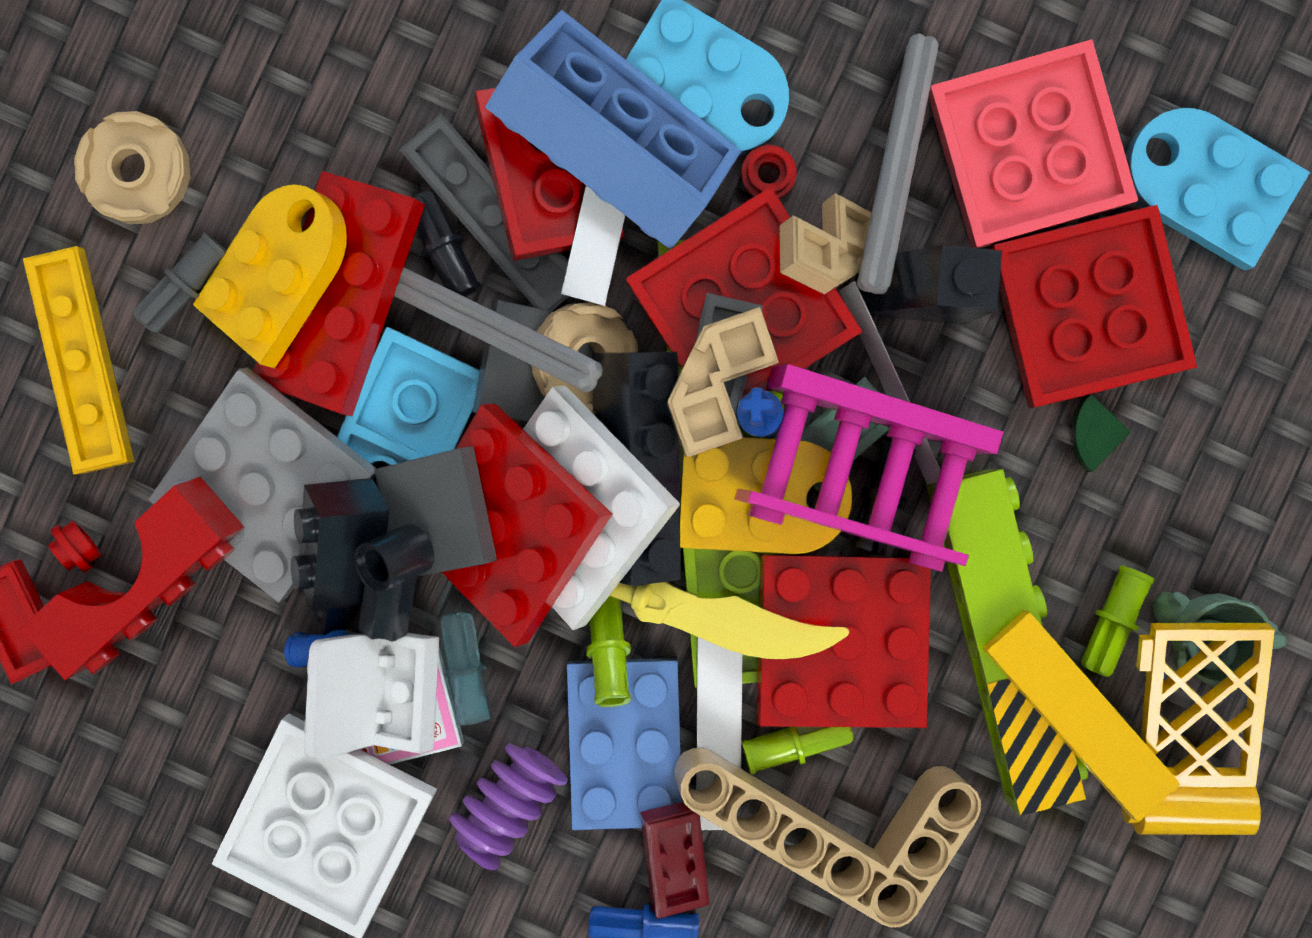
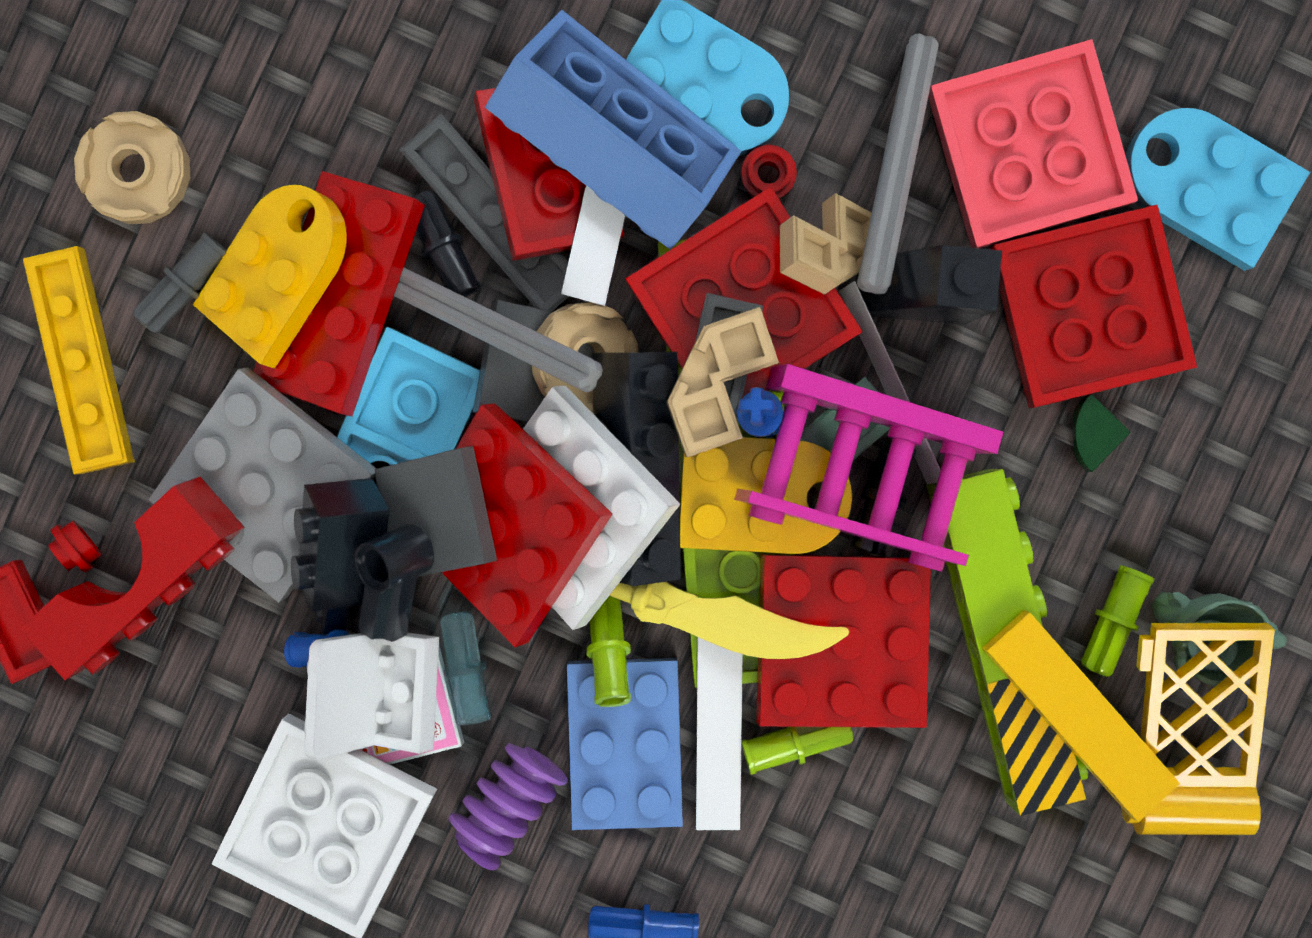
(674, 859): dark red plate -> none
(825, 843): tan beam -> none

